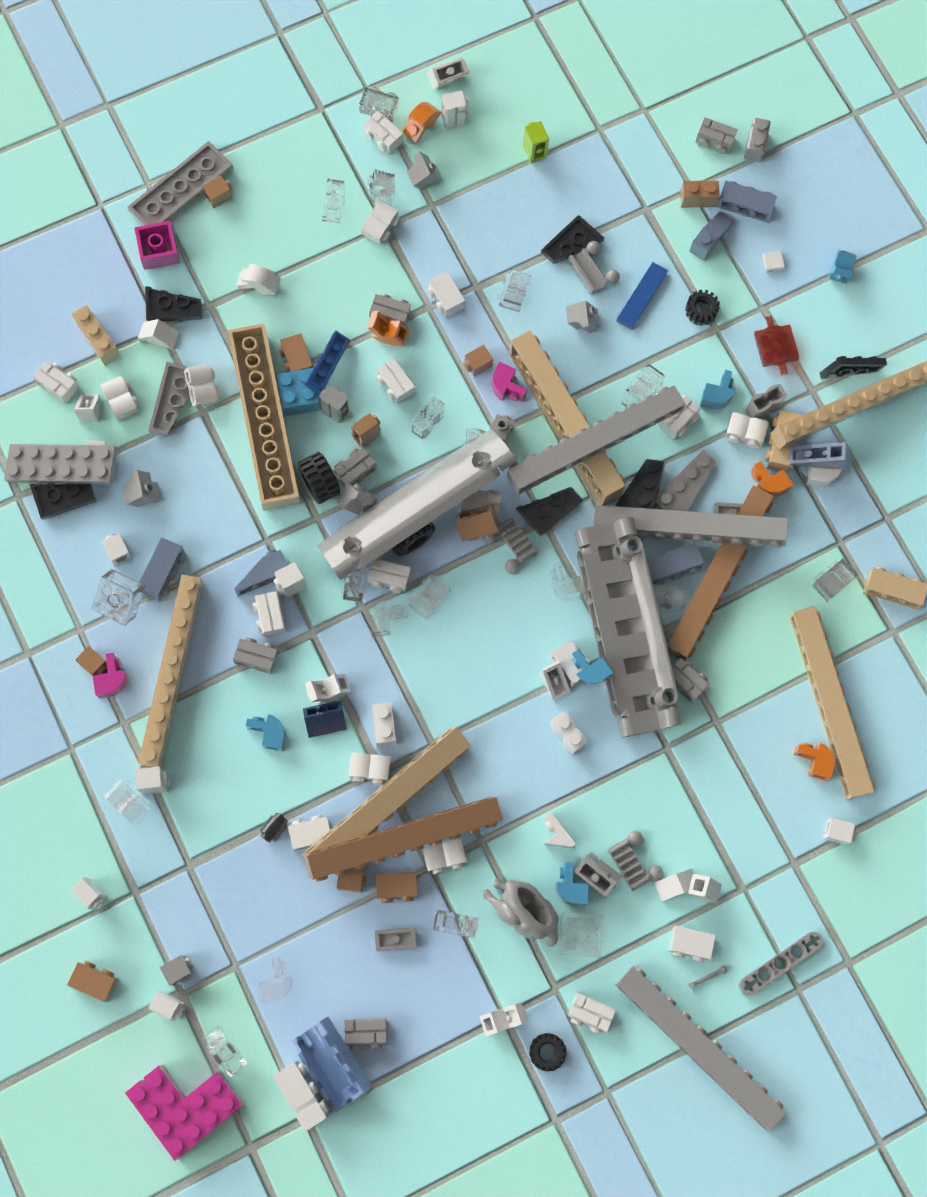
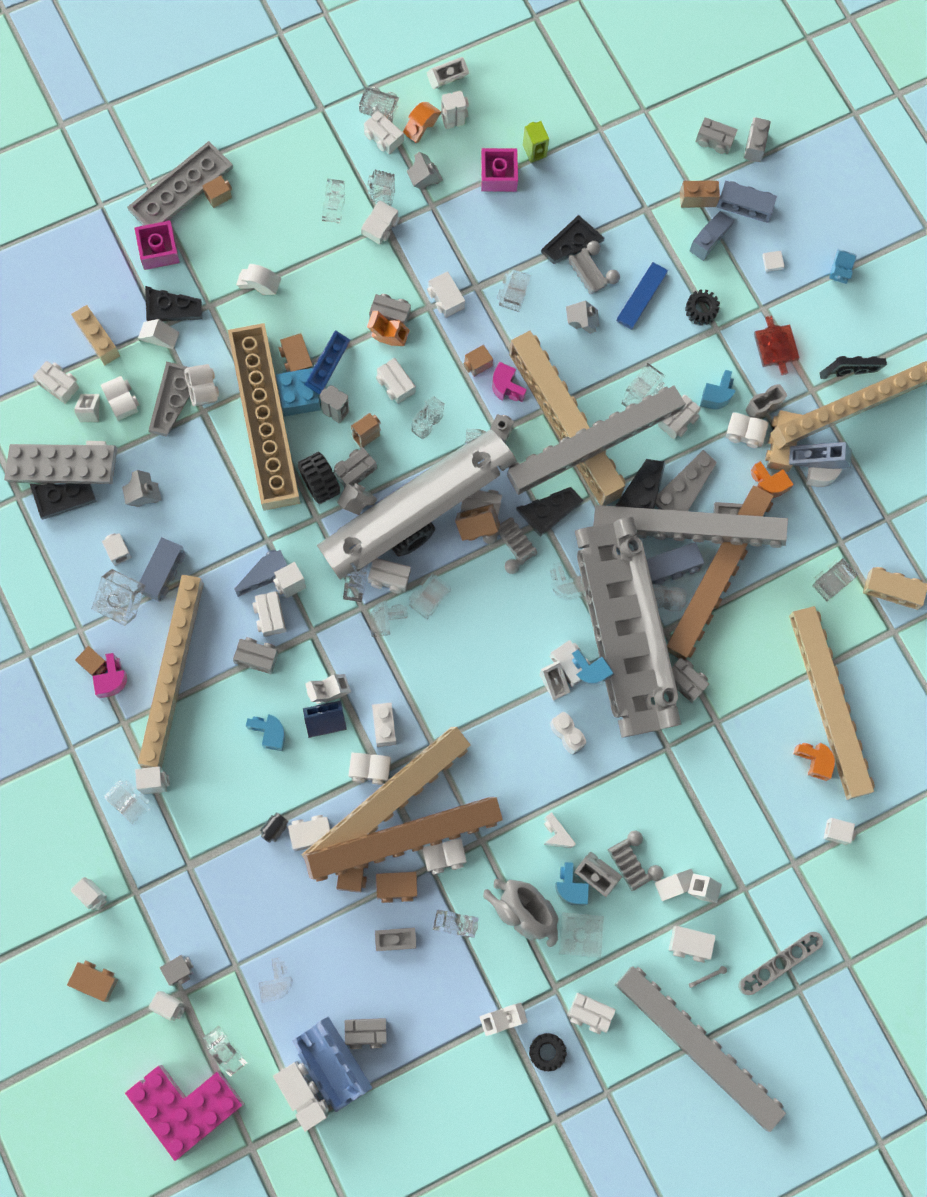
(499, 169): none -> dark pink brick

